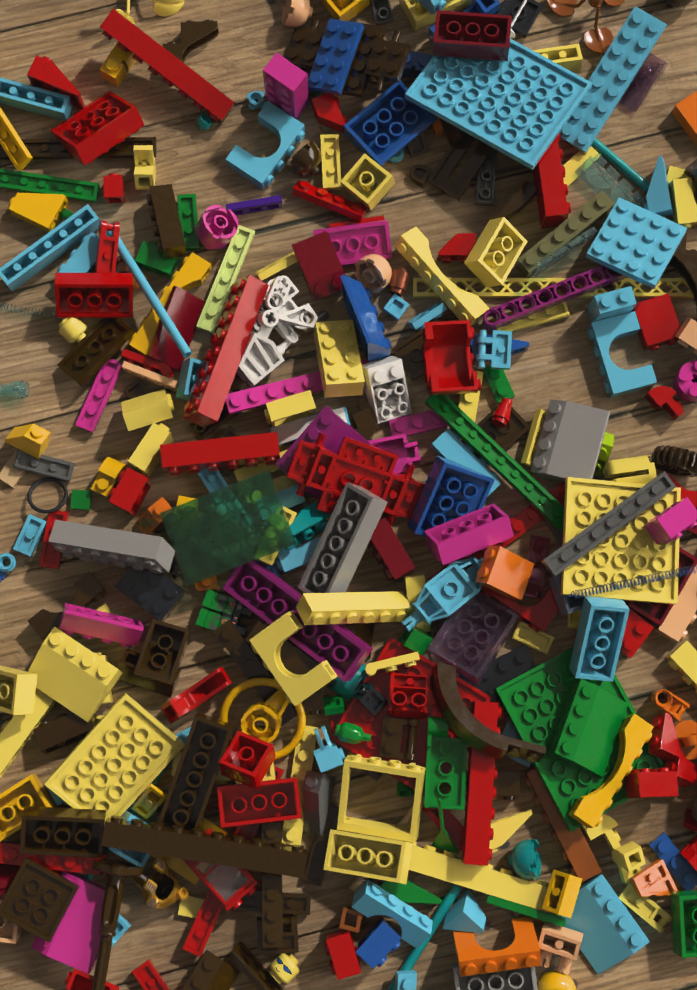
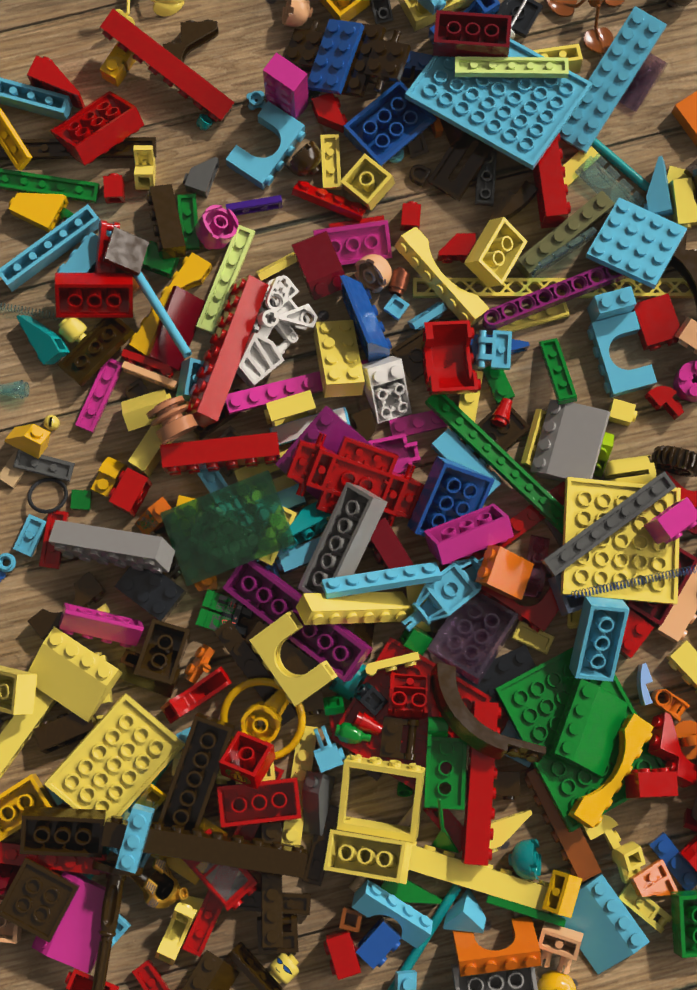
(47, 343): none -> teal slope
(55, 422): none -> light yellow hinge
(126, 251): none -> tile
(135, 838): none -> medium azure brick
(171, 418): none -> nougat wheel
(176, 933): none -> light yellow arch
(199, 664): none -> orange plate
(201, 177): none -> dark grey slope
(367, 723): none -> red cone
(381, 580): none -> medium azure plate
(410, 216): none -> red brick
(512, 67): none -> yellowish green plate
(557, 371): none -> green tile
(622, 412): none -> light yellow brick
(643, 678): none -> light blue slope

